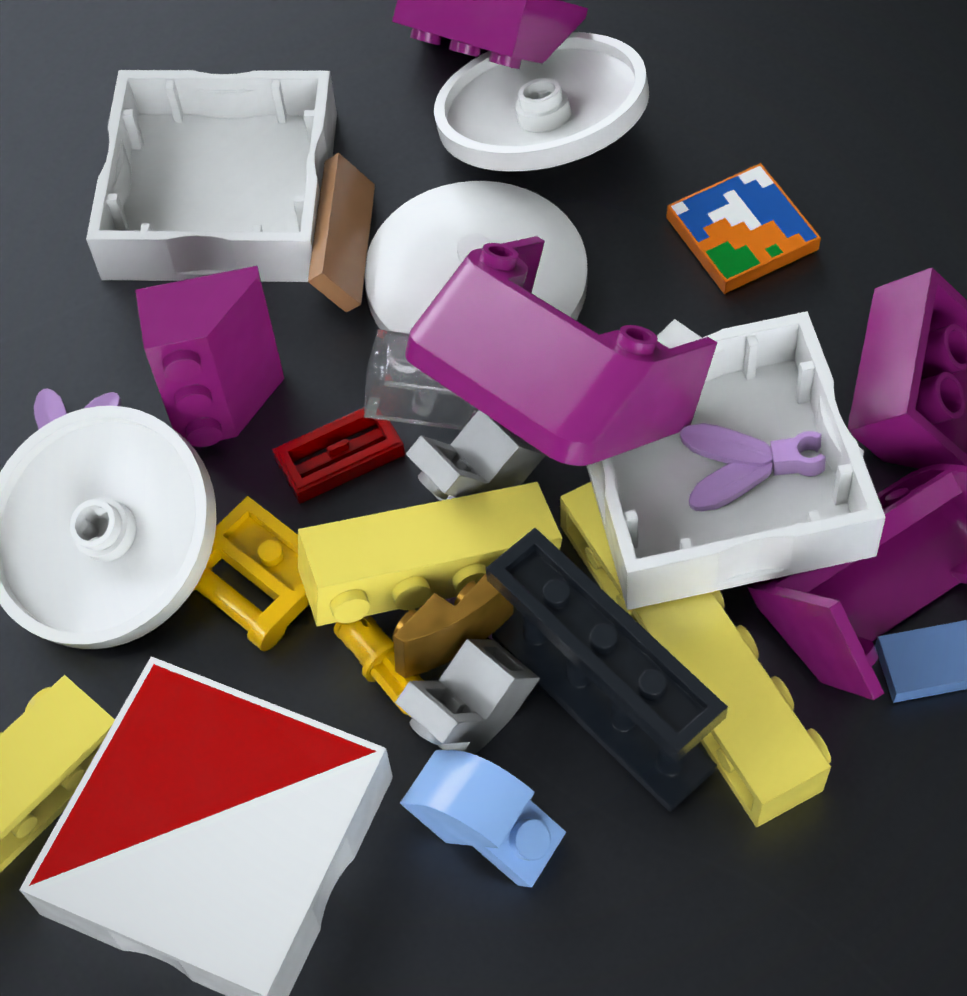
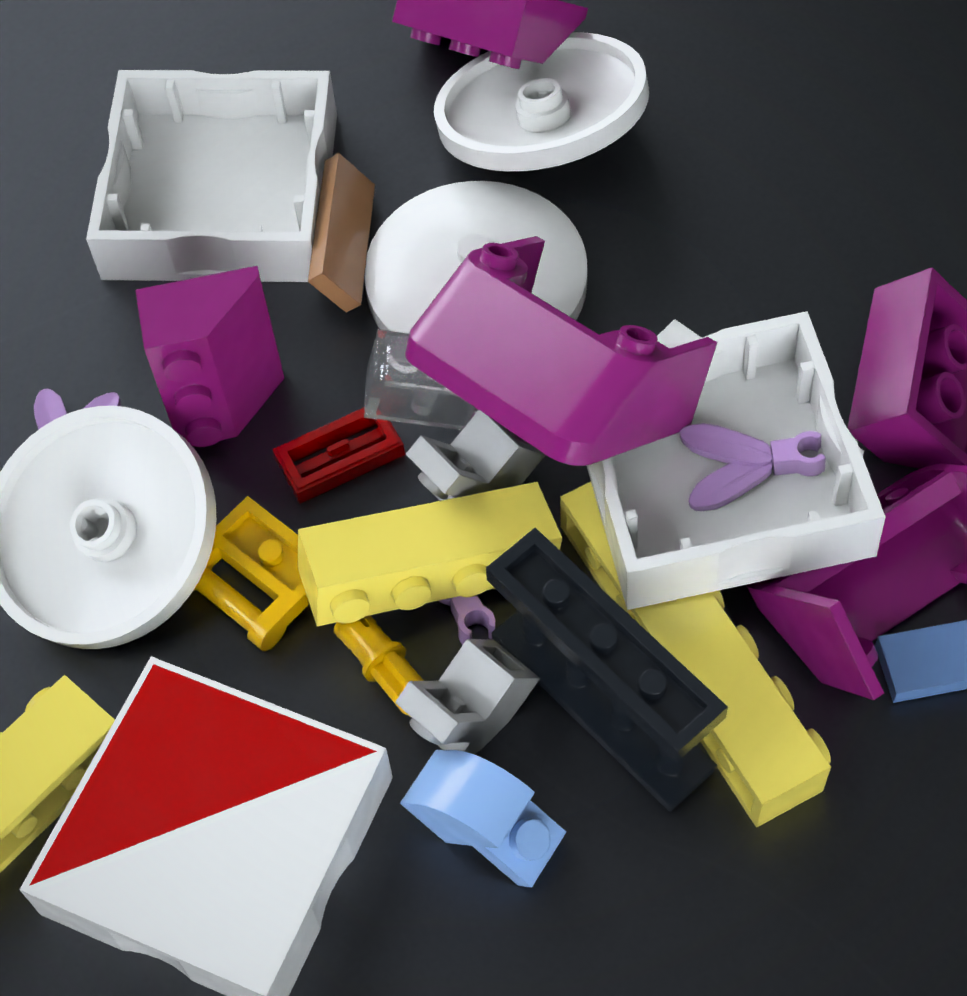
(439, 628): pearl gold slope -> none
(743, 228): tile -> none

